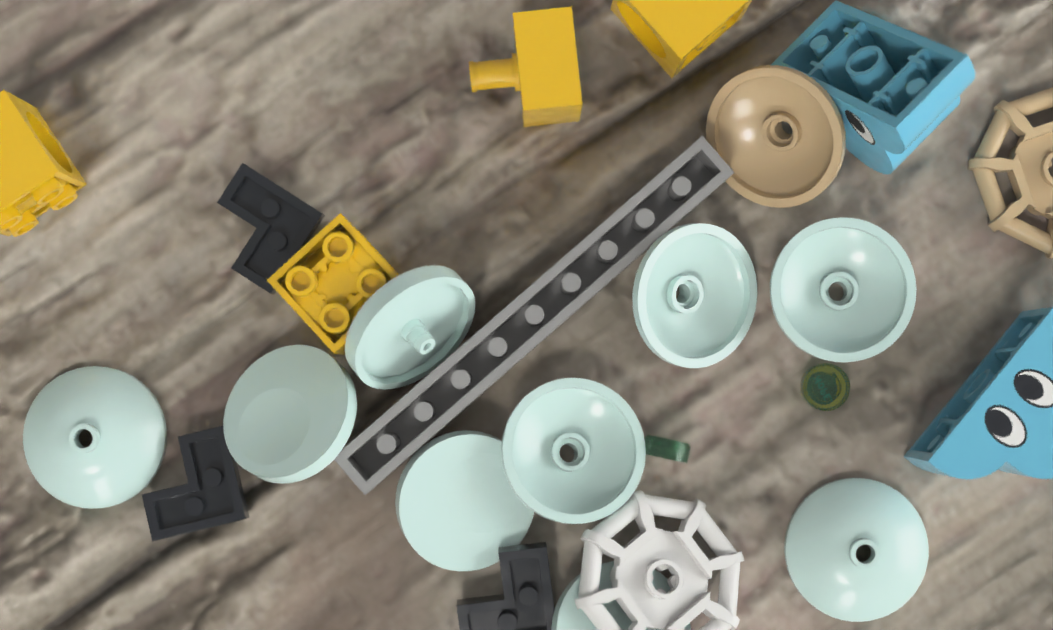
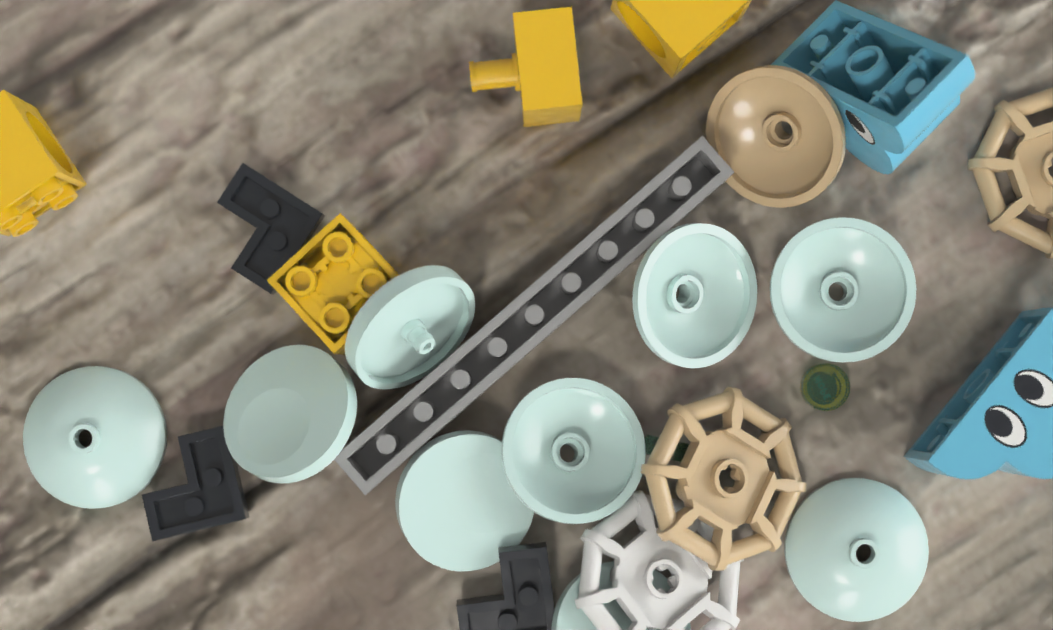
(700, 484): none -> tan plate

